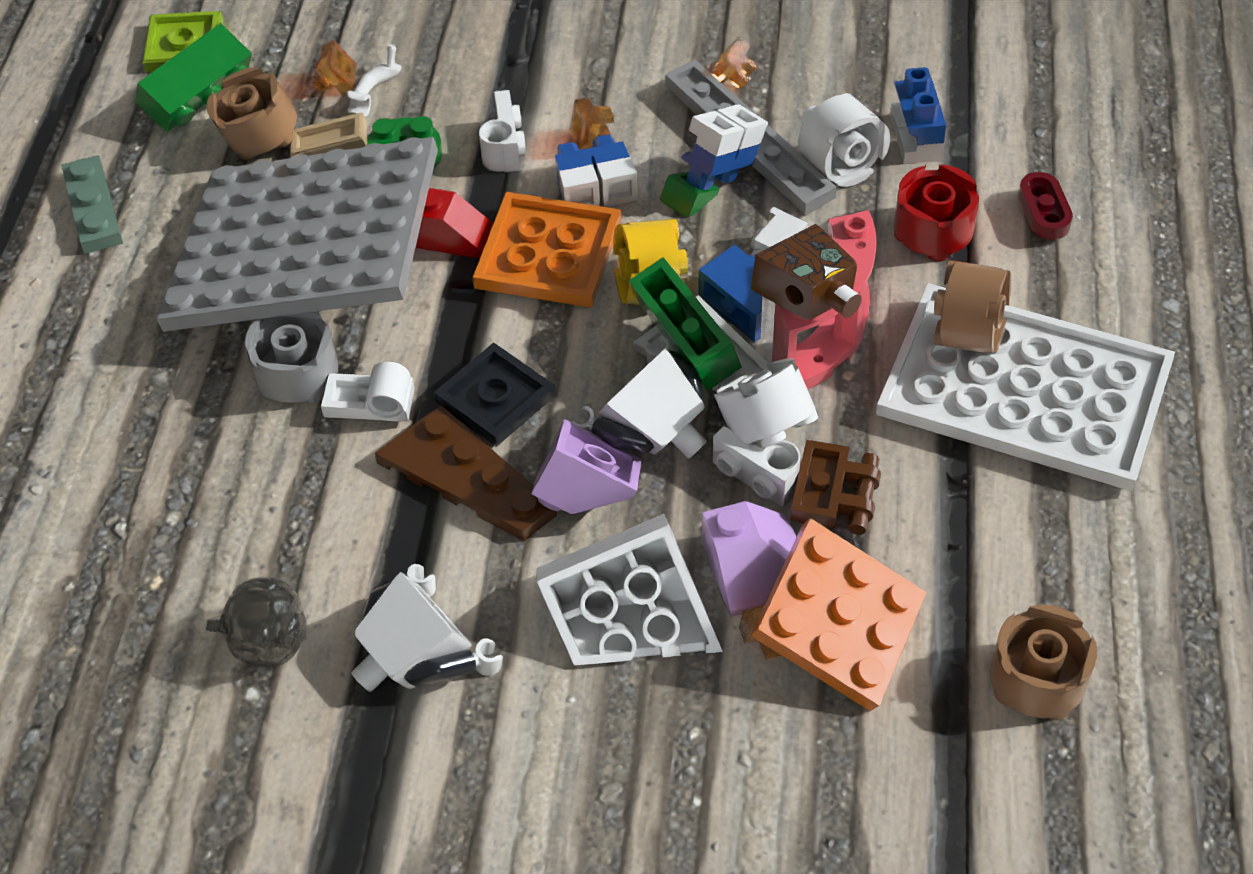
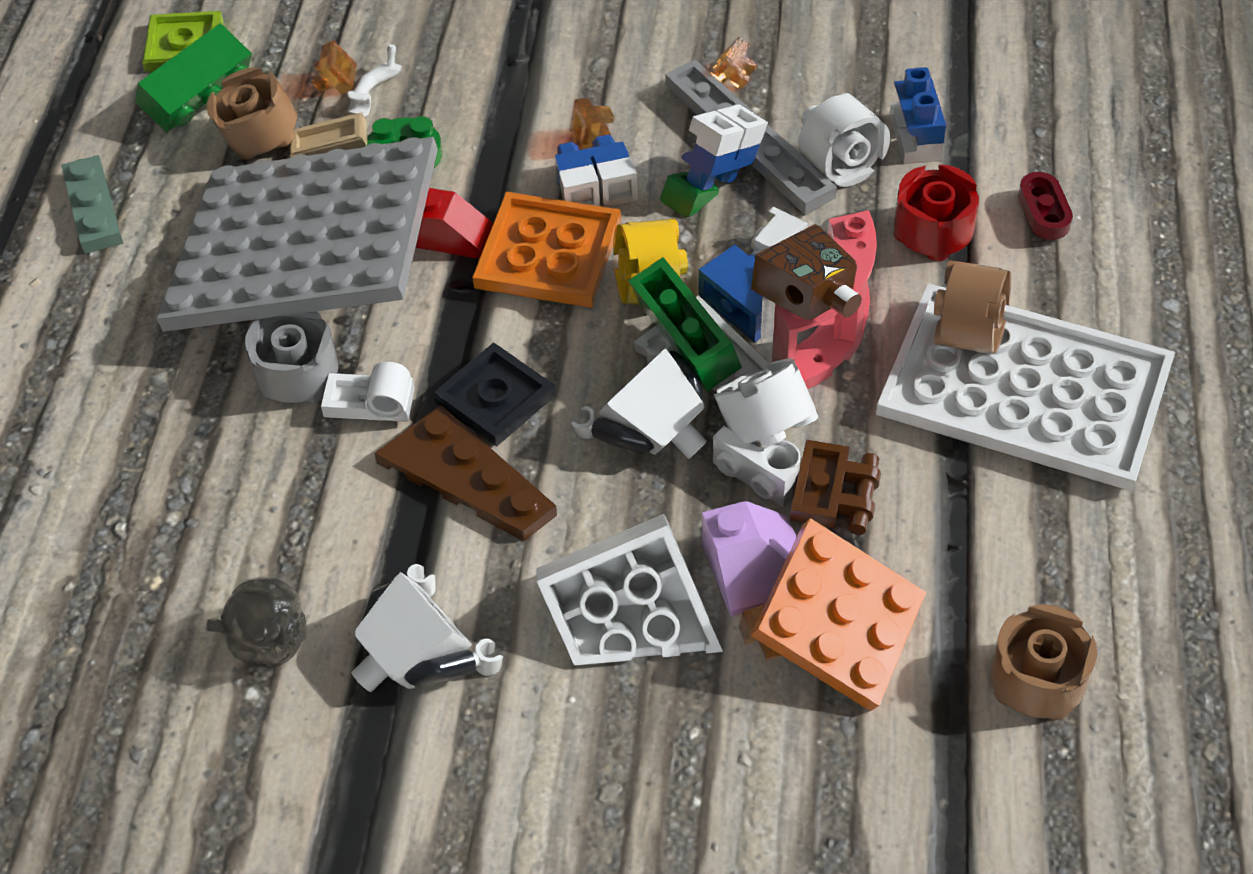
(499, 138): white plate -> none
(585, 472): lavender slope -> none

